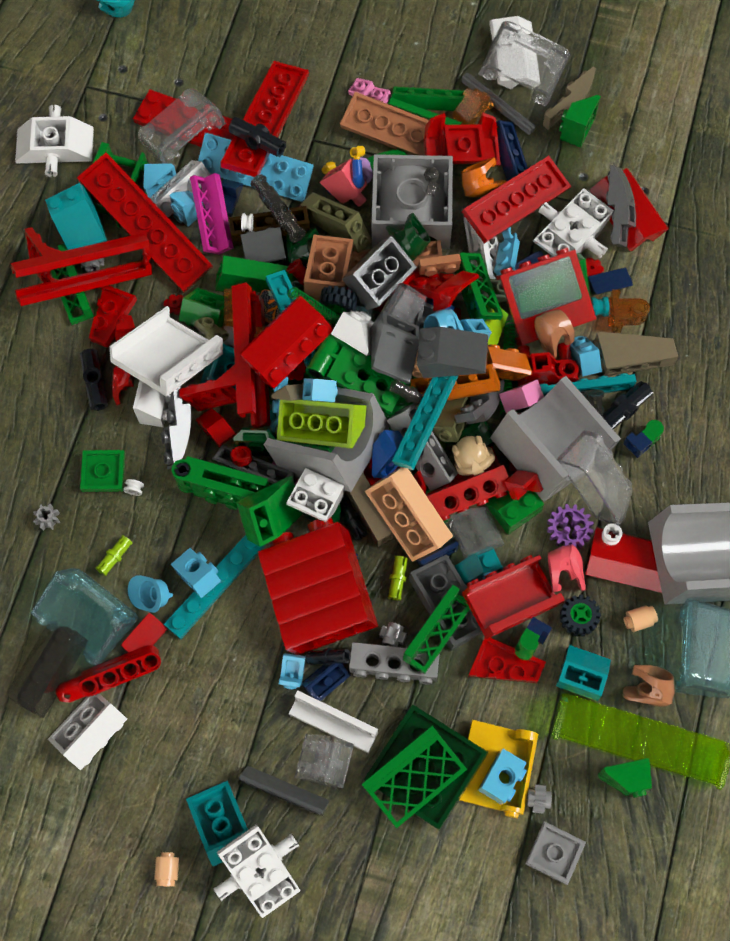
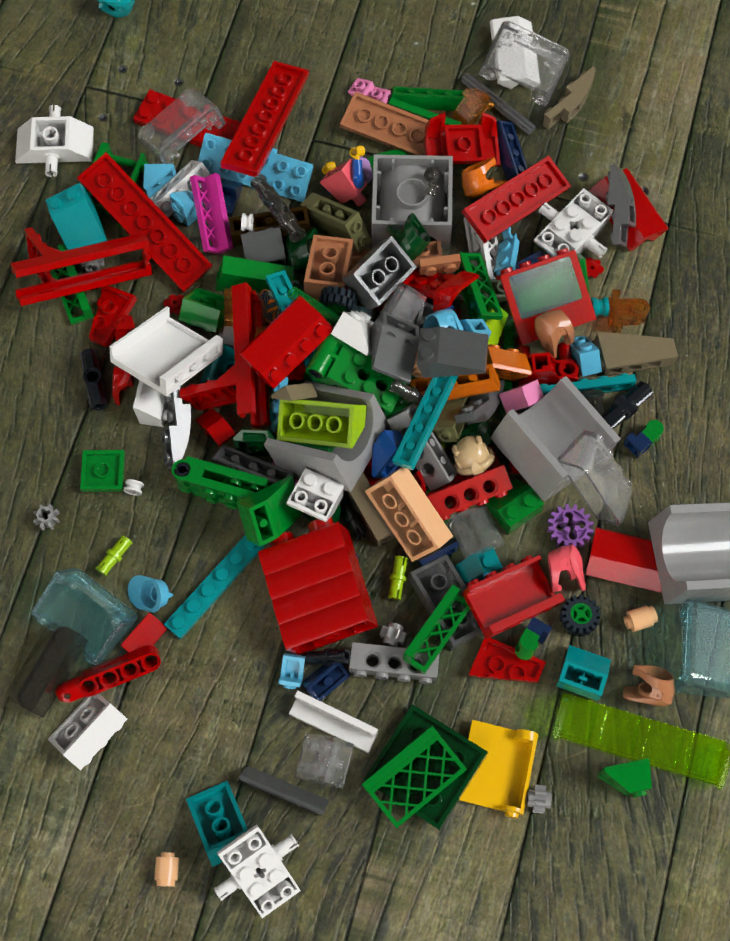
(196, 572): medium azure brick -> none
(208, 329): olive plate -> none
(241, 456): red tile -> none
(257, 136): black piece -> none
(297, 270): red bush -> none
(319, 390): medium azure brick -> none
(492, 785): medium azure brick -> none
(521, 482): red panel -> none
(555, 853): light grey plate -> none
(579, 120): green slope -> none
(609, 281): dark blue slope -> none
(616, 531): white bush -> none

